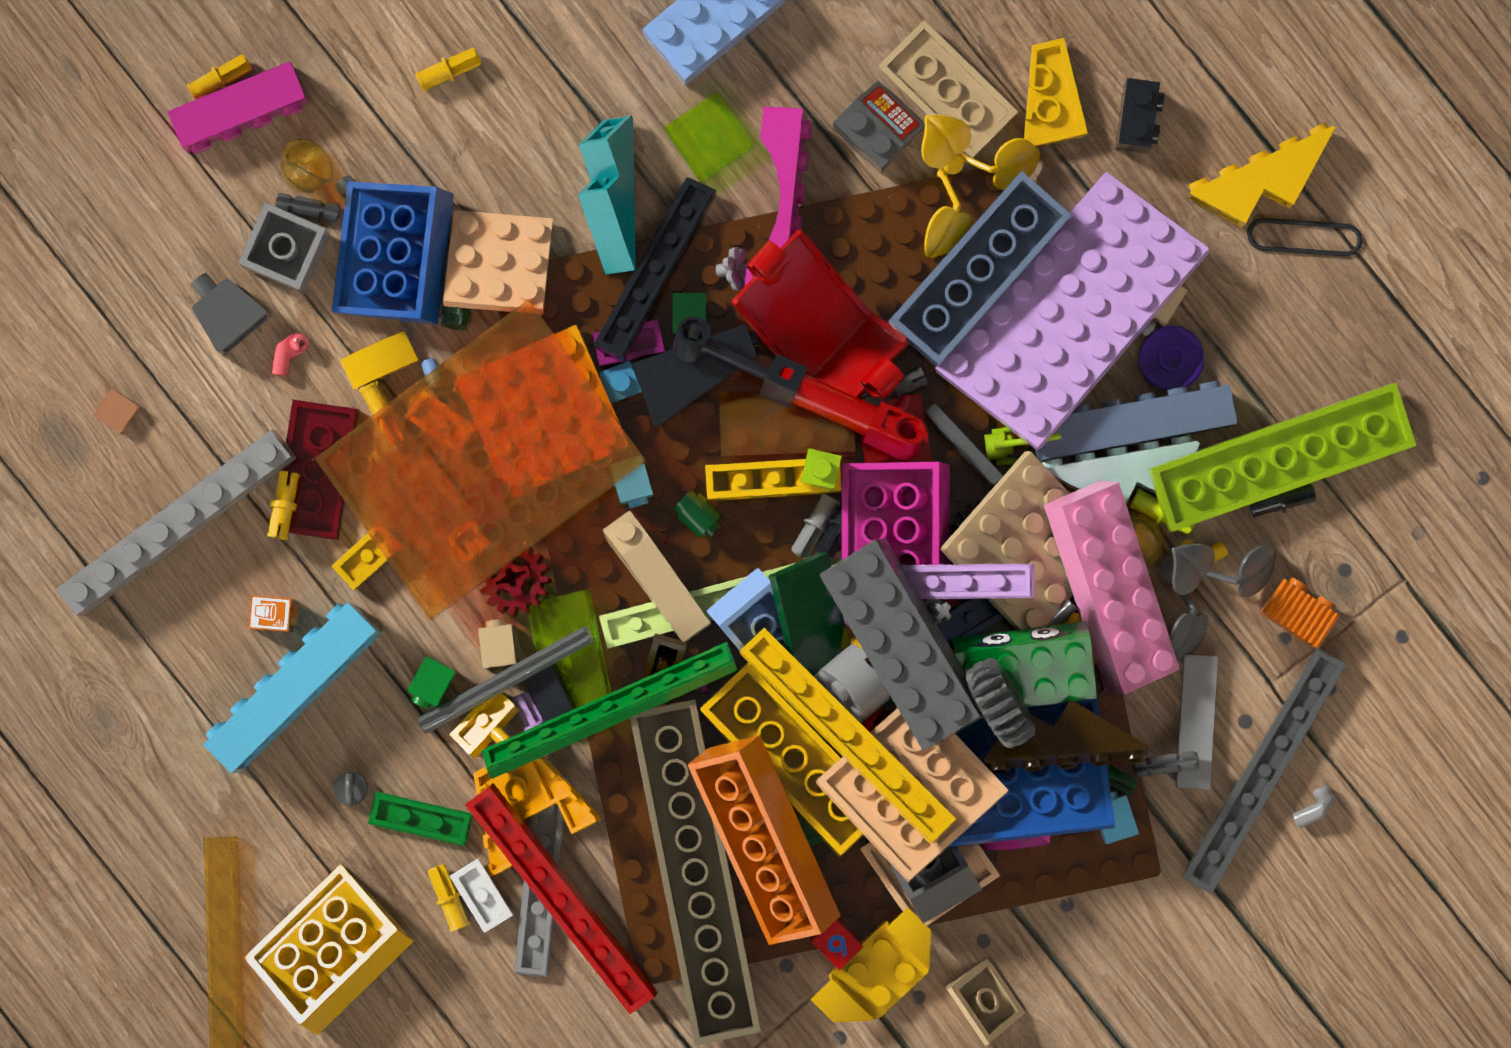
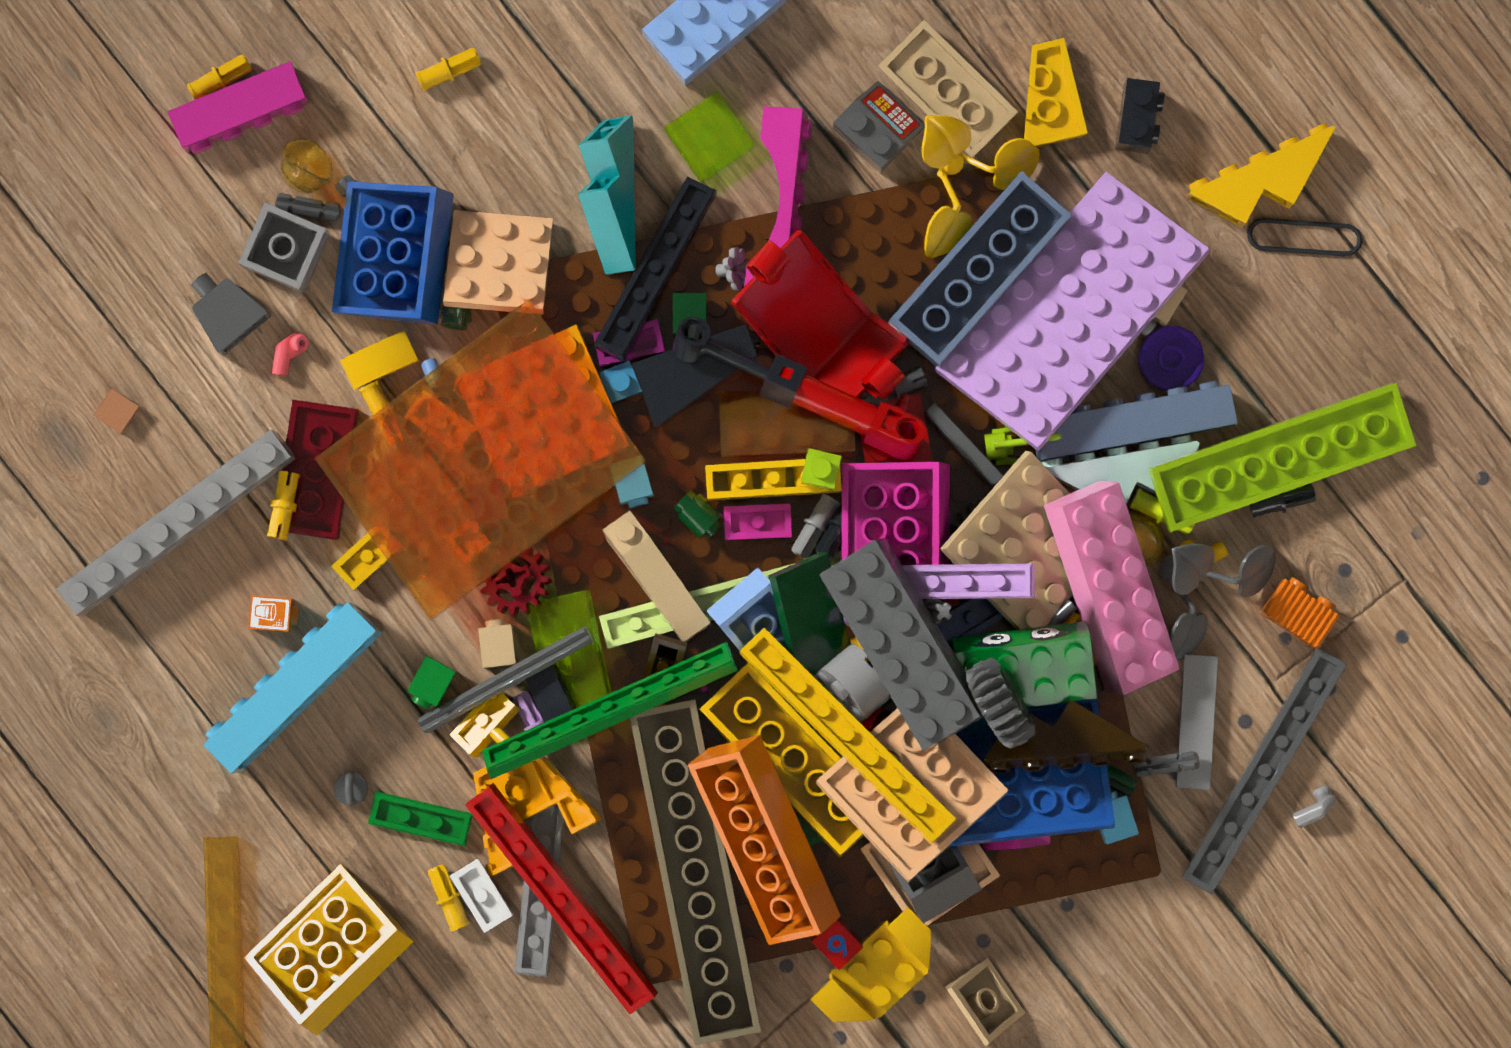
(757, 521): none -> dark pink plate

